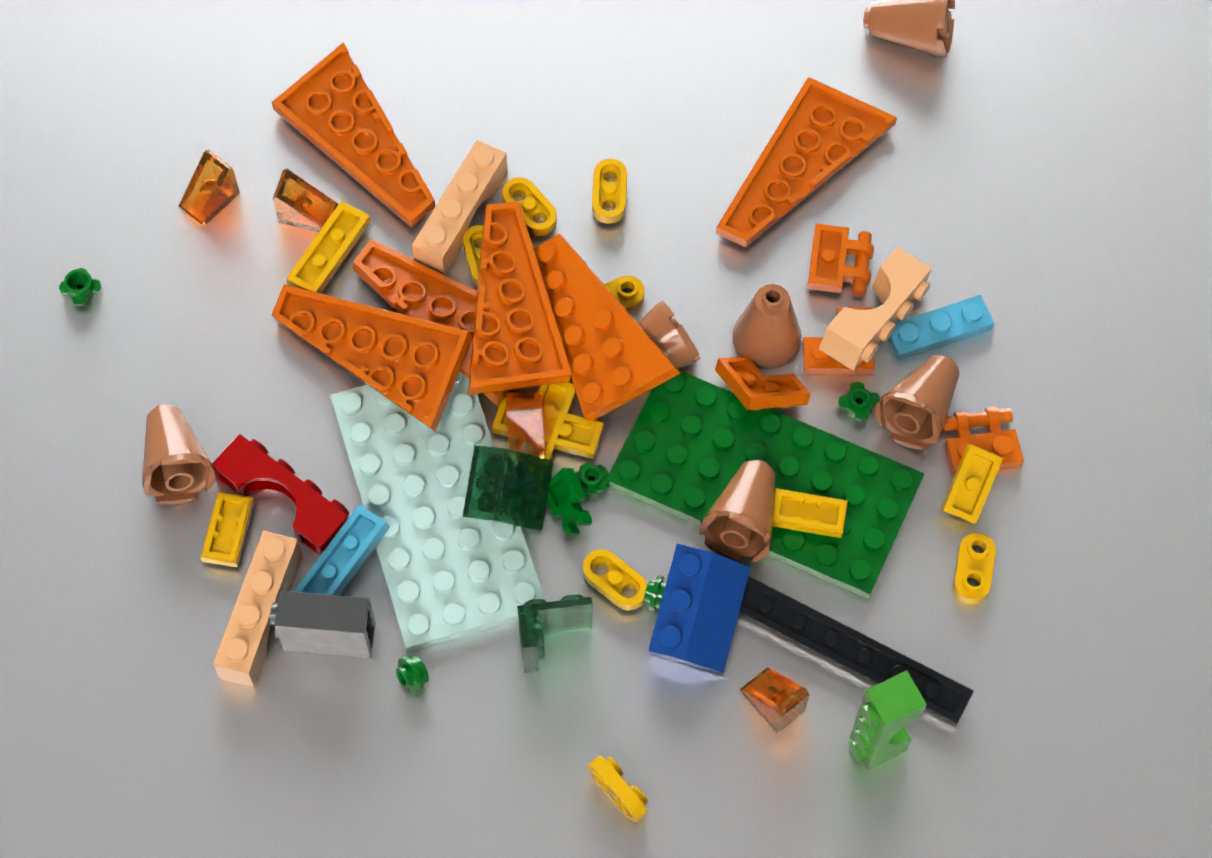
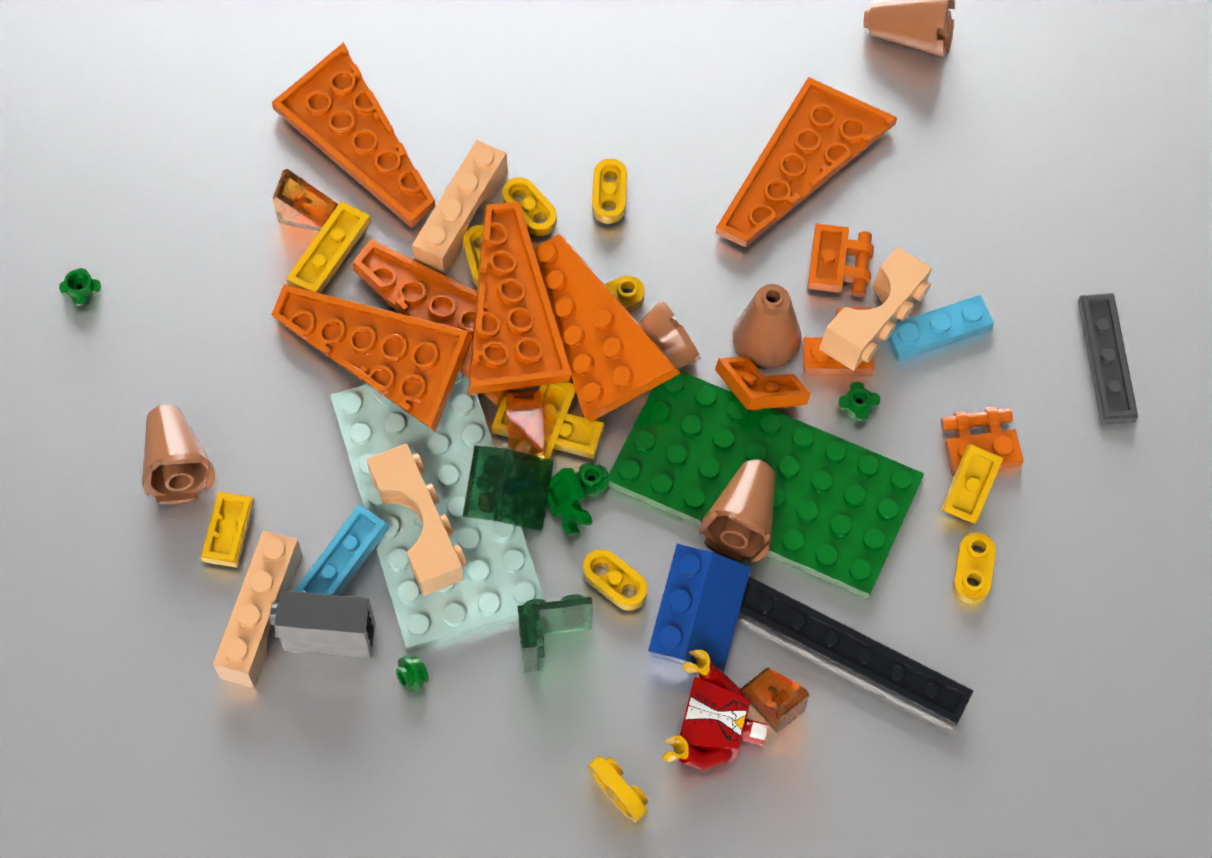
(210, 188): clear orange slope -> none
(249, 470): red arch -> none
(400, 482): none -> light nougat arch
(654, 593): green plate -> none
(713, 719): none -> red torso
(809, 513): yellow plate -> none
(882, 719): bright green arch -> none
(919, 403): nougat cone -> none
(1107, 359): none -> dark grey tile

